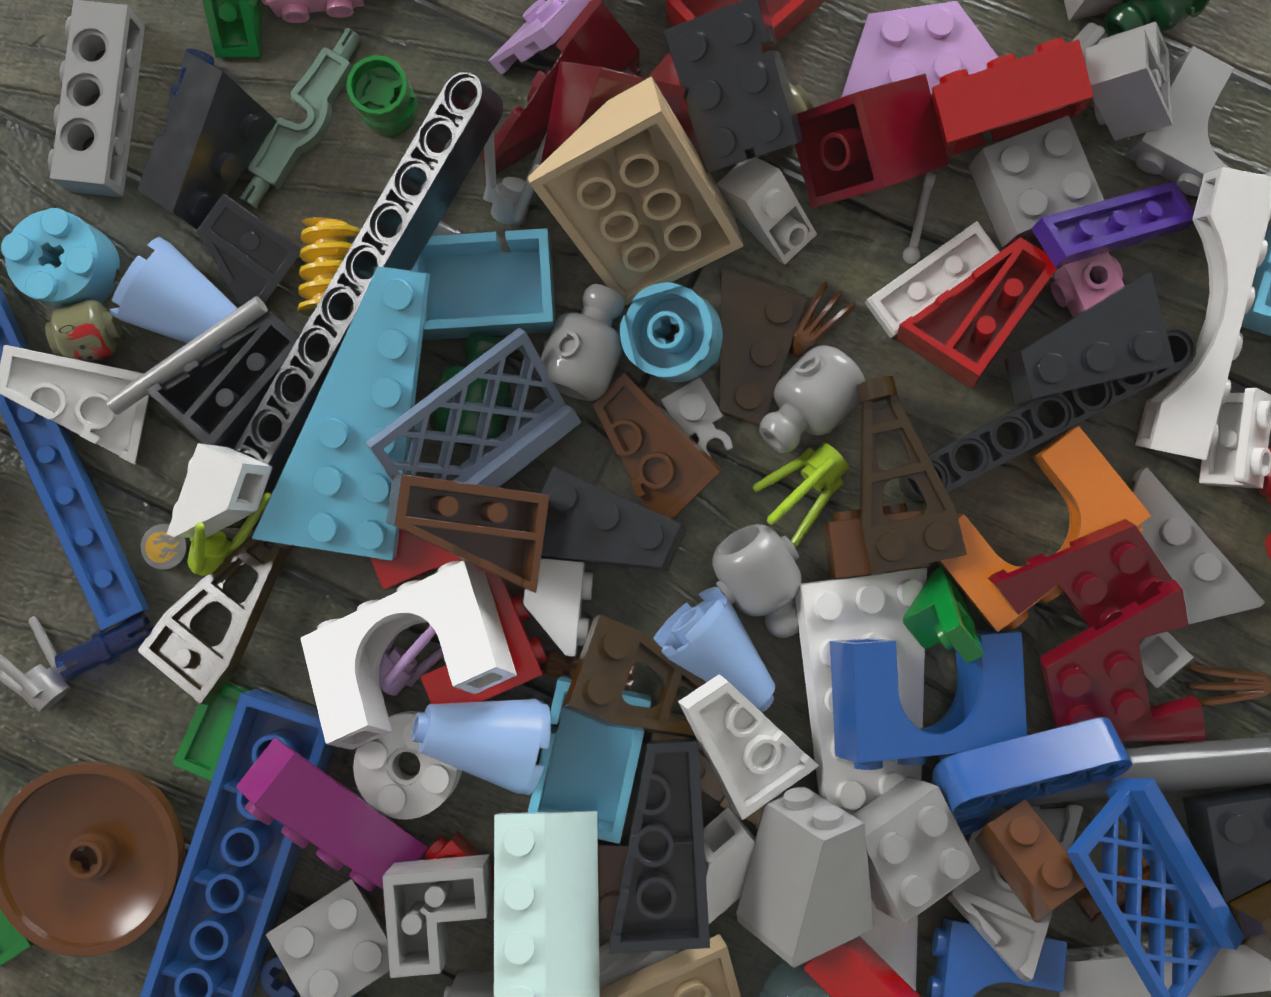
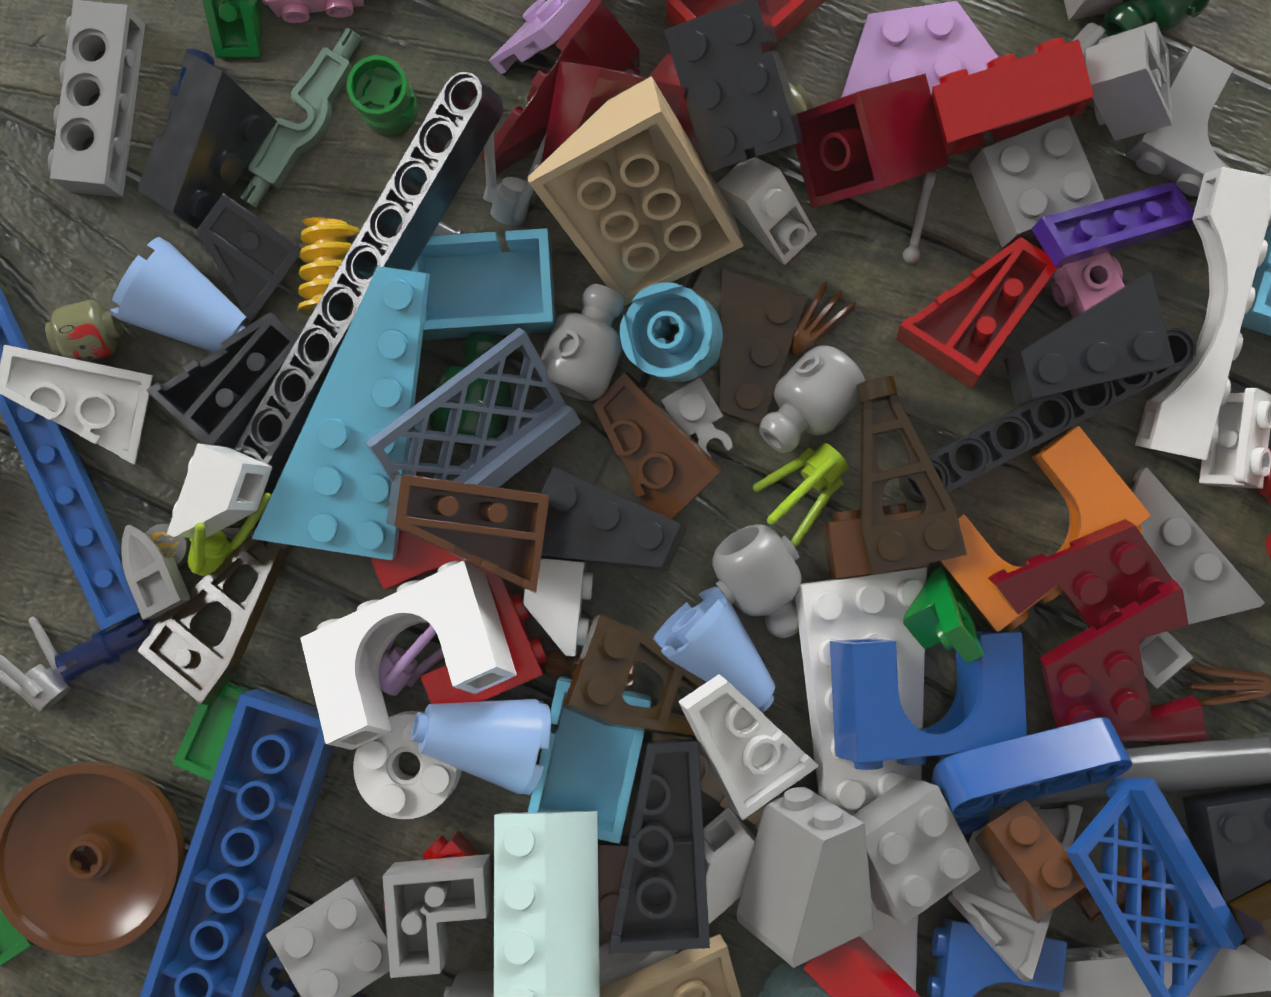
(60, 259): medium azure brick -> none
(151, 577): none -> light grey plate
(193, 350): light grey bar -> none
(327, 815): magenta brick -> none
(931, 278): white tile -> none

